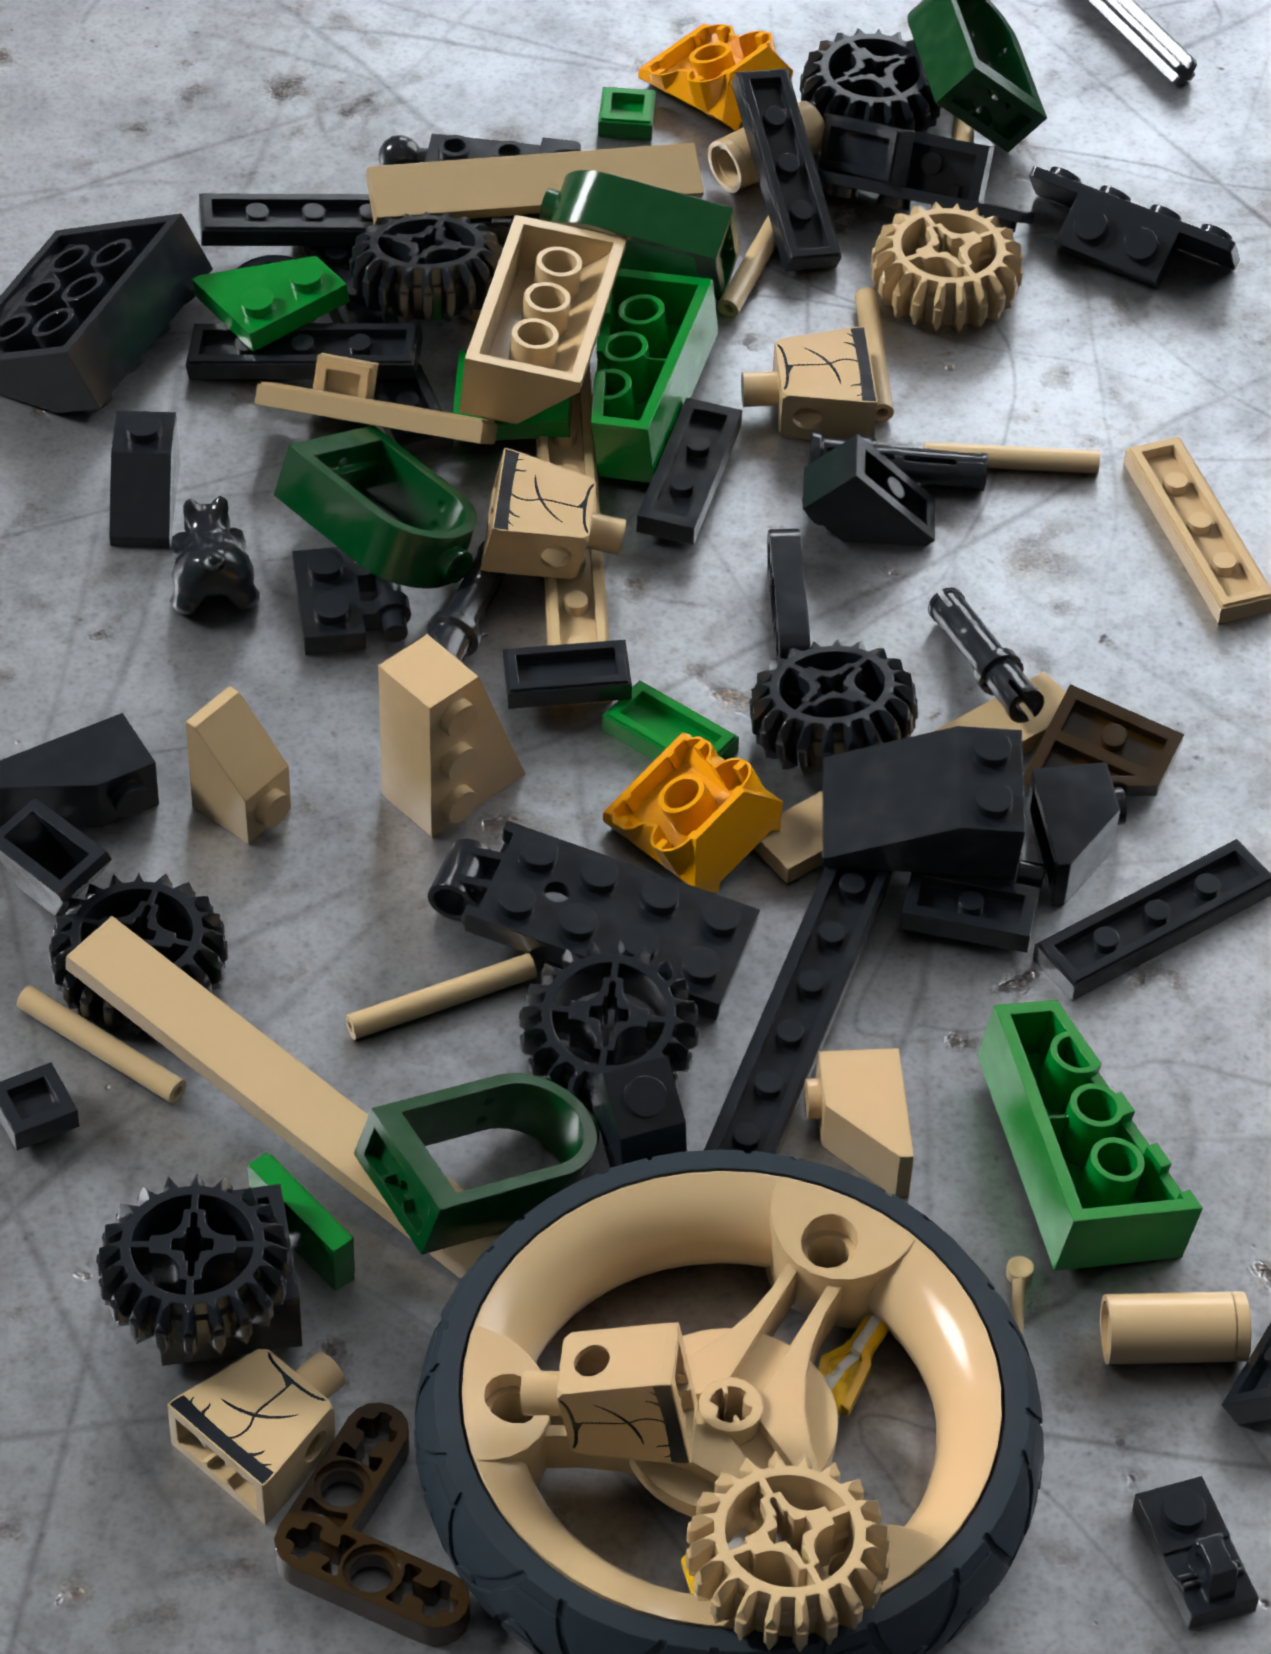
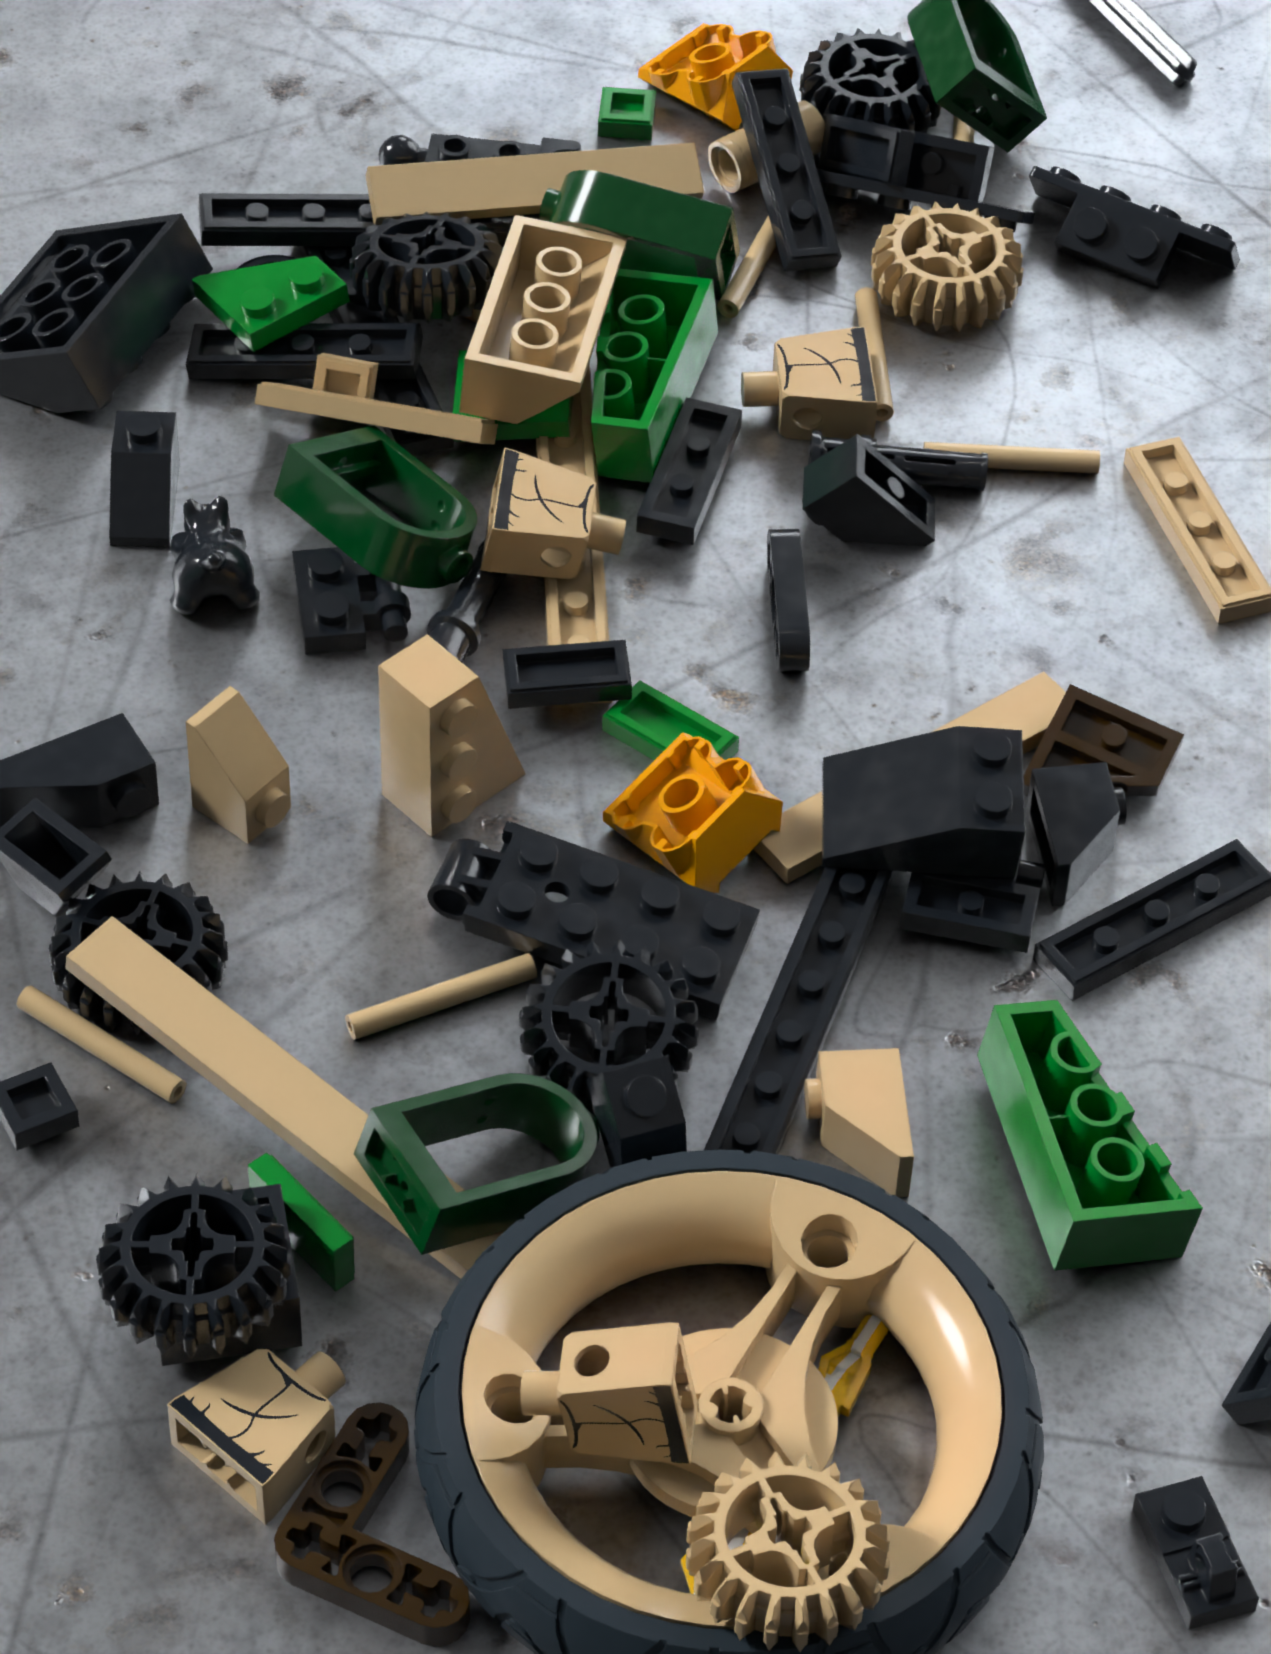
(830, 704): black gear -> none
(995, 667): black pin -> none
(1019, 1274): tan hinge -> none
(1175, 1328): tan pin -> none

